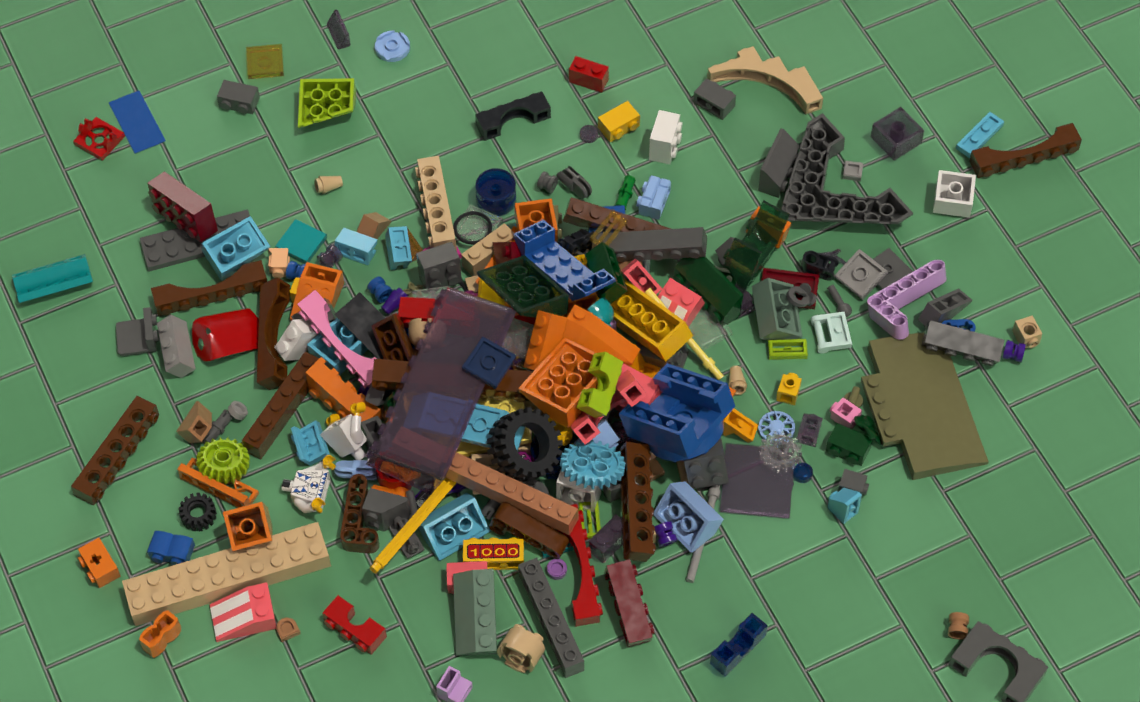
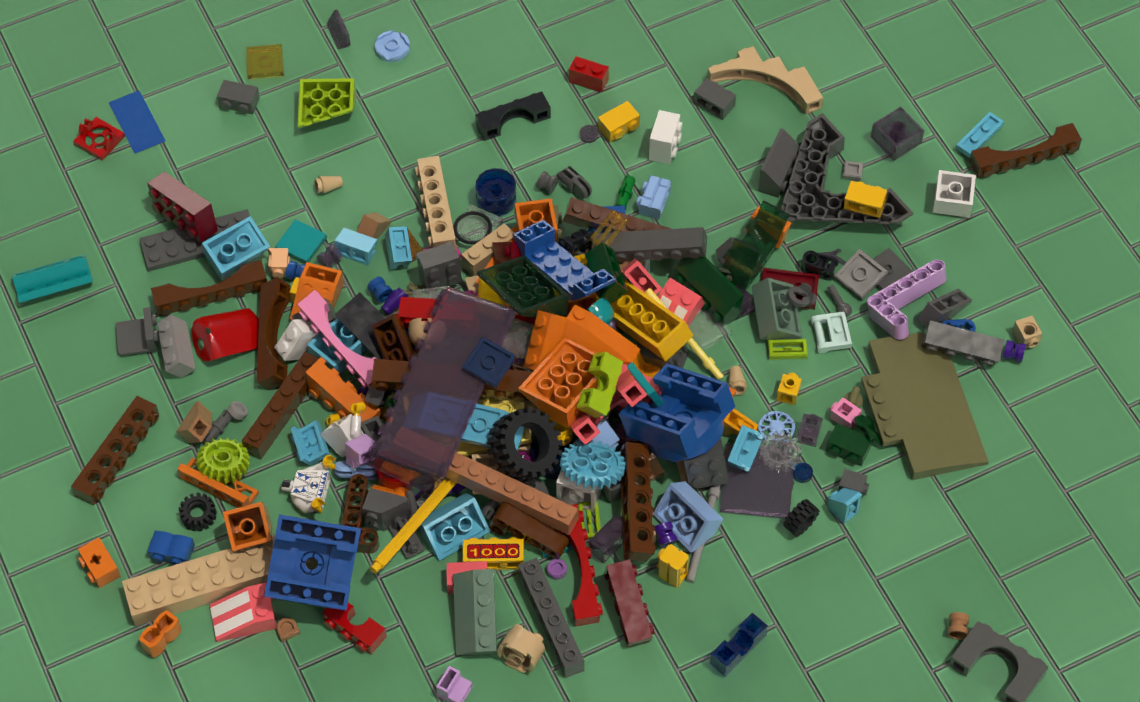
(328, 543): none -> blue piece
(357, 450): none -> lavender piece
(645, 384): none -> teal tile
(673, 565): none -> yellow brick
(745, 449): none -> medium azure hinge
(801, 517): none -> black tyre
(865, 199): none -> yellow brick

